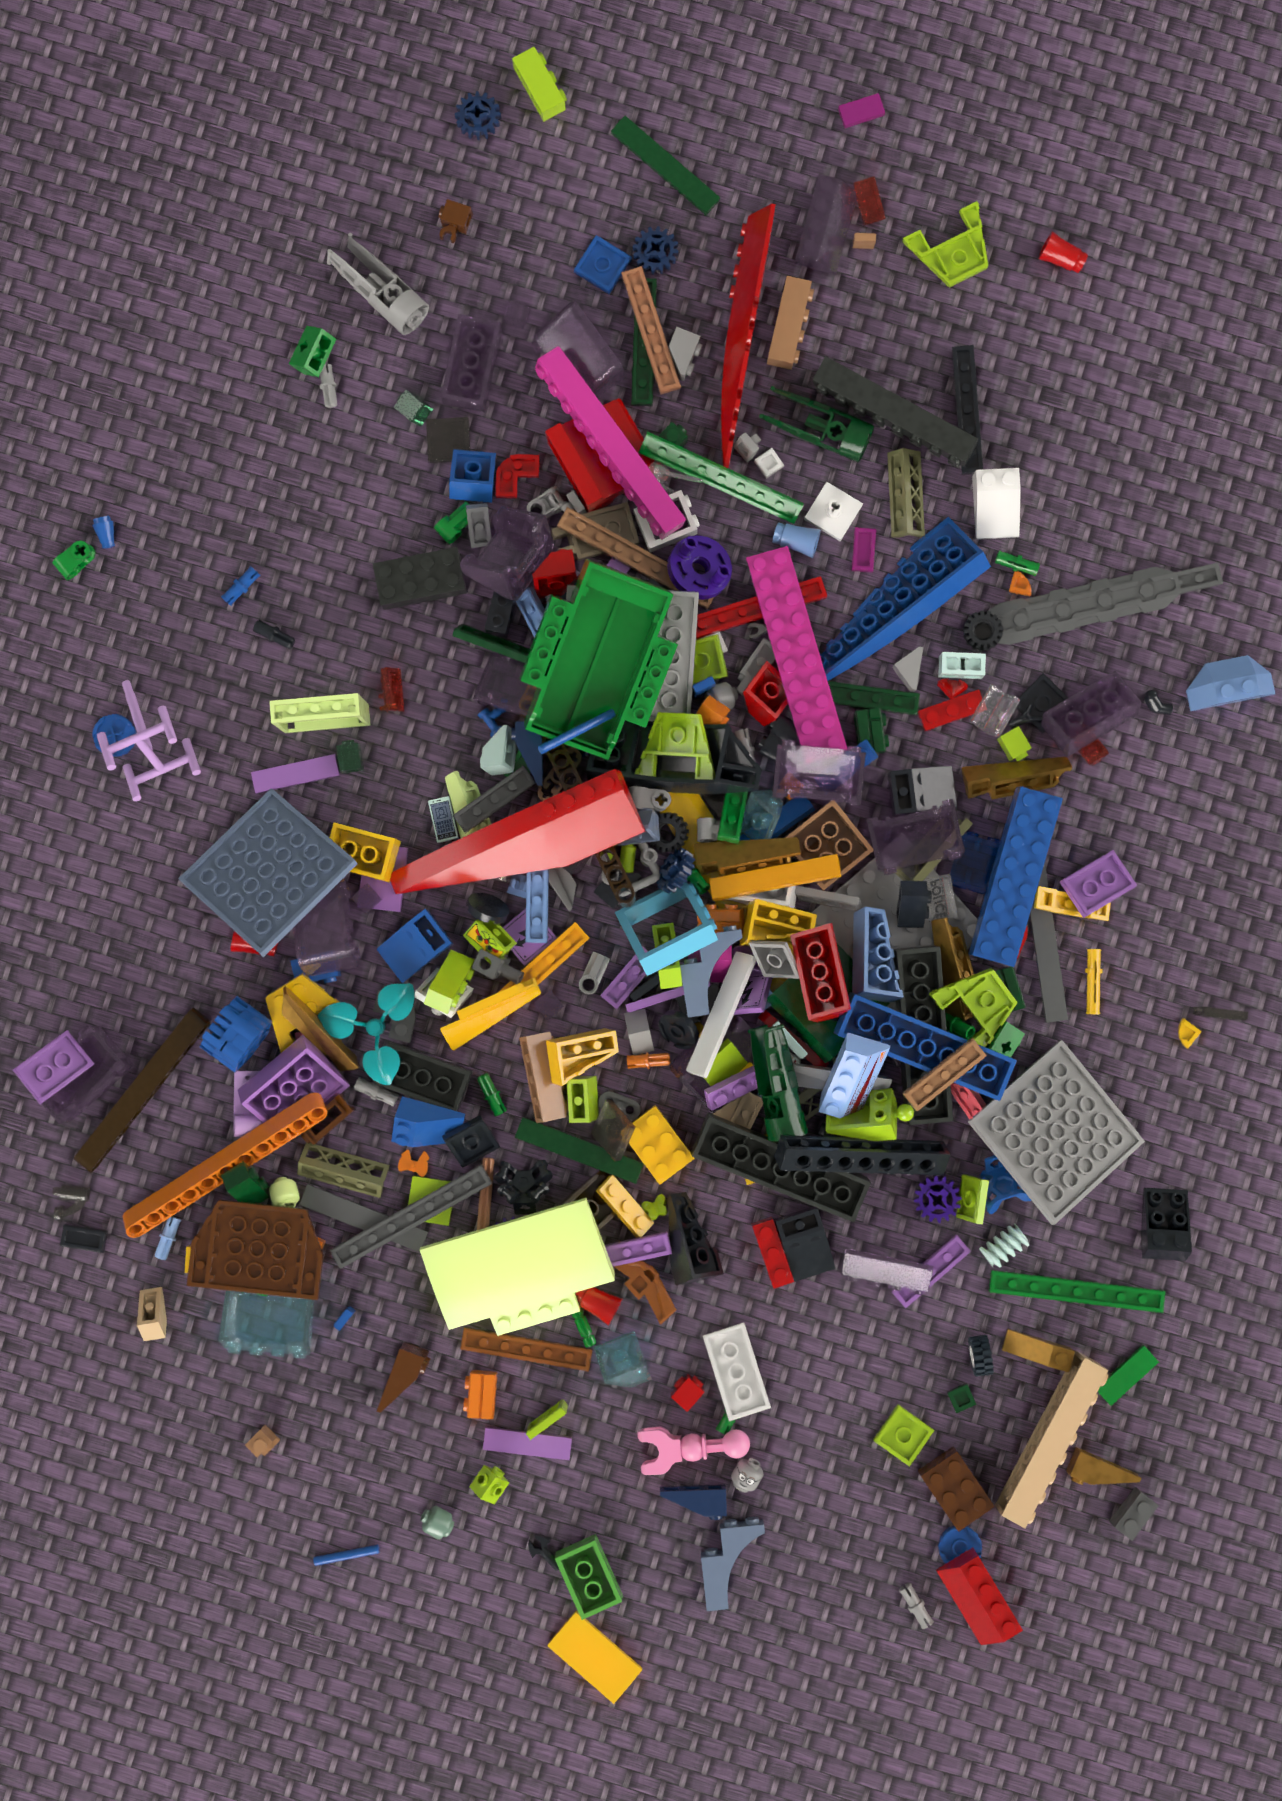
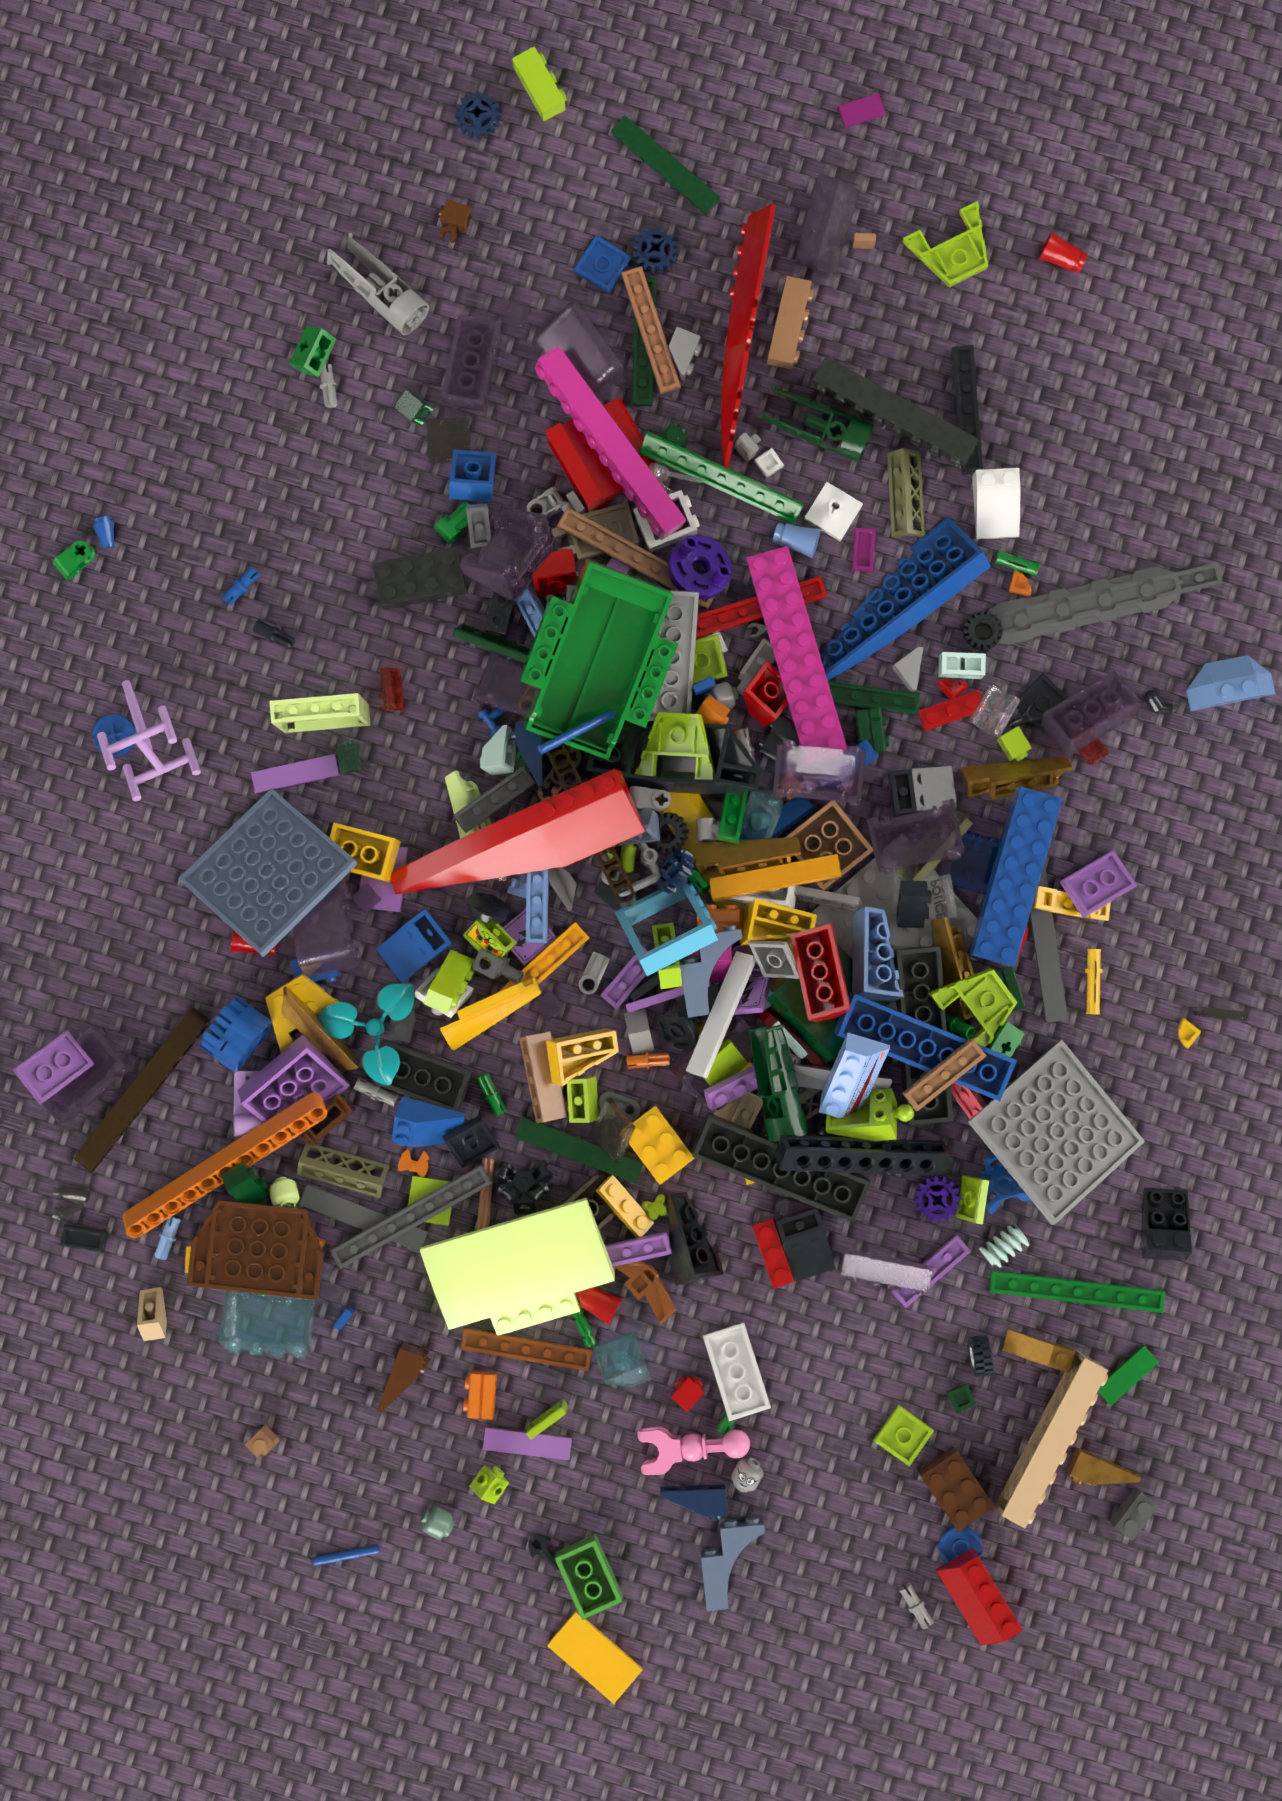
(443, 819): tile -> none
(513, 467): red plate -> none
(869, 201): clear red plate -> none

